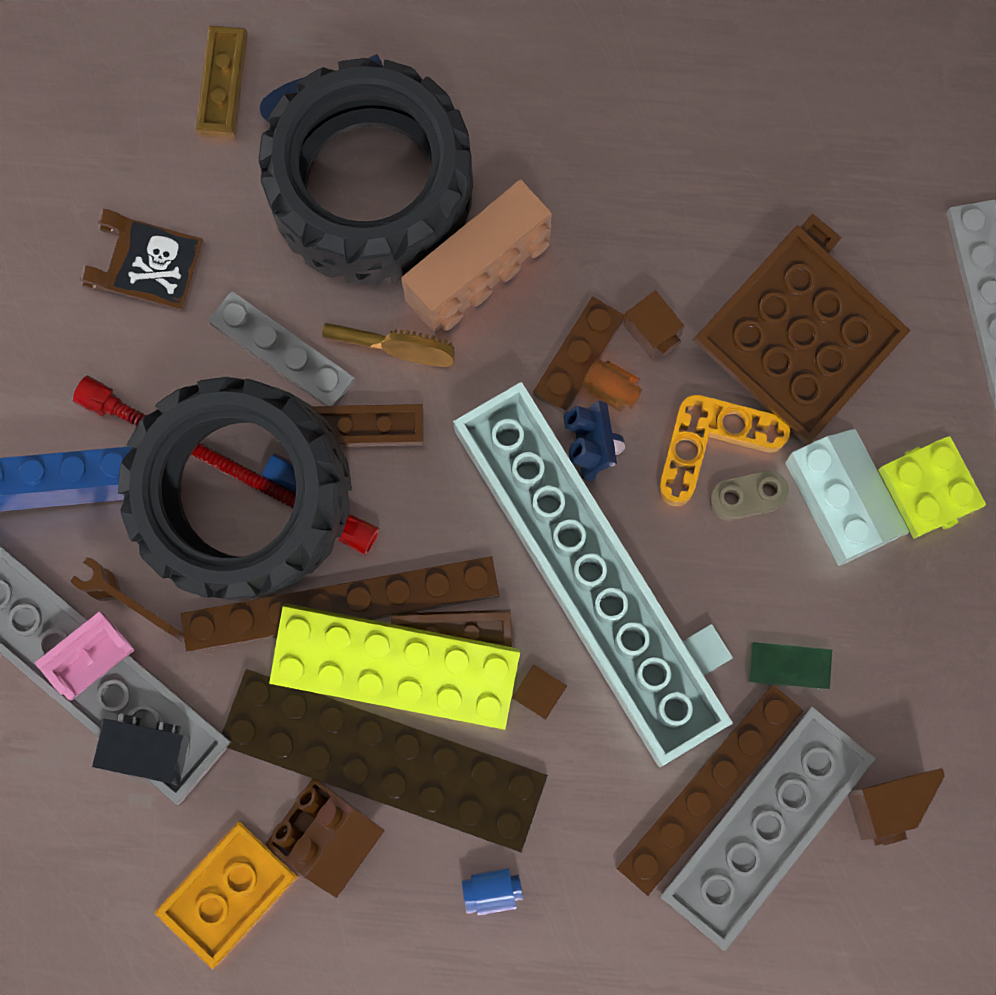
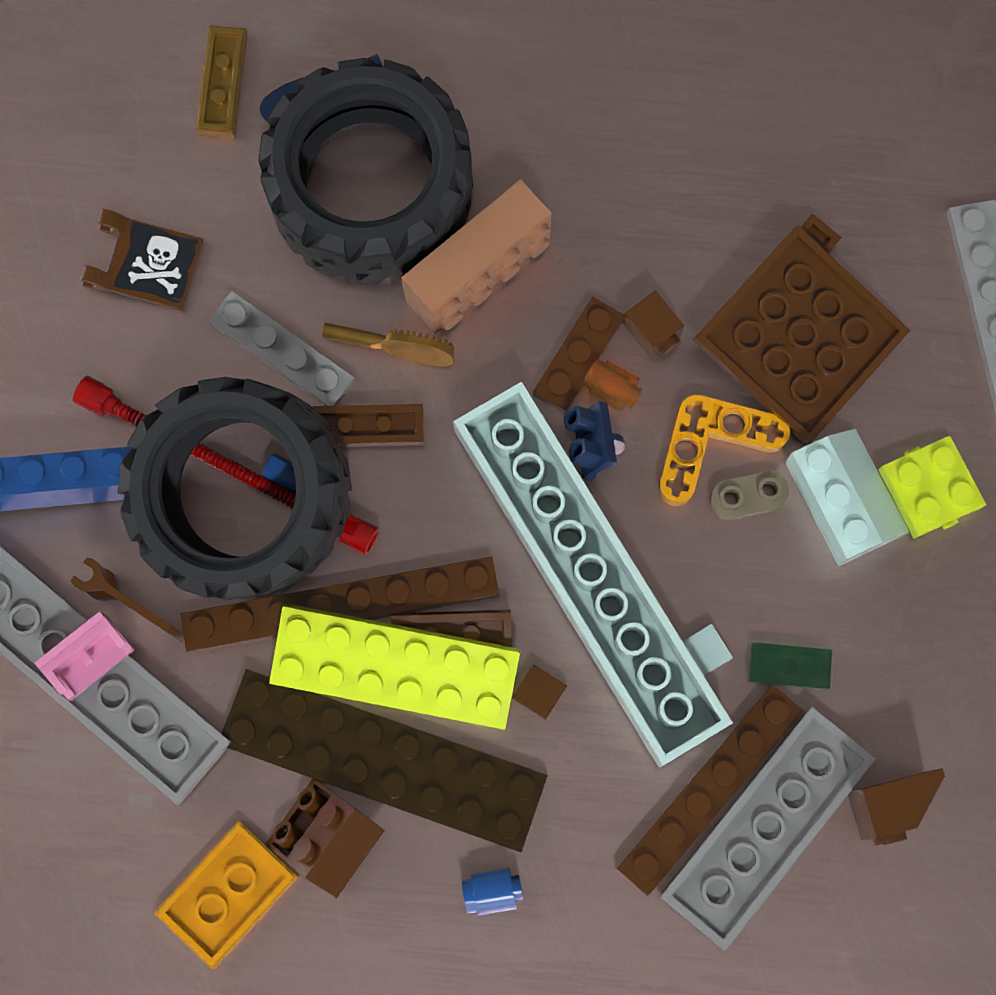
(141, 750): black brick -> none

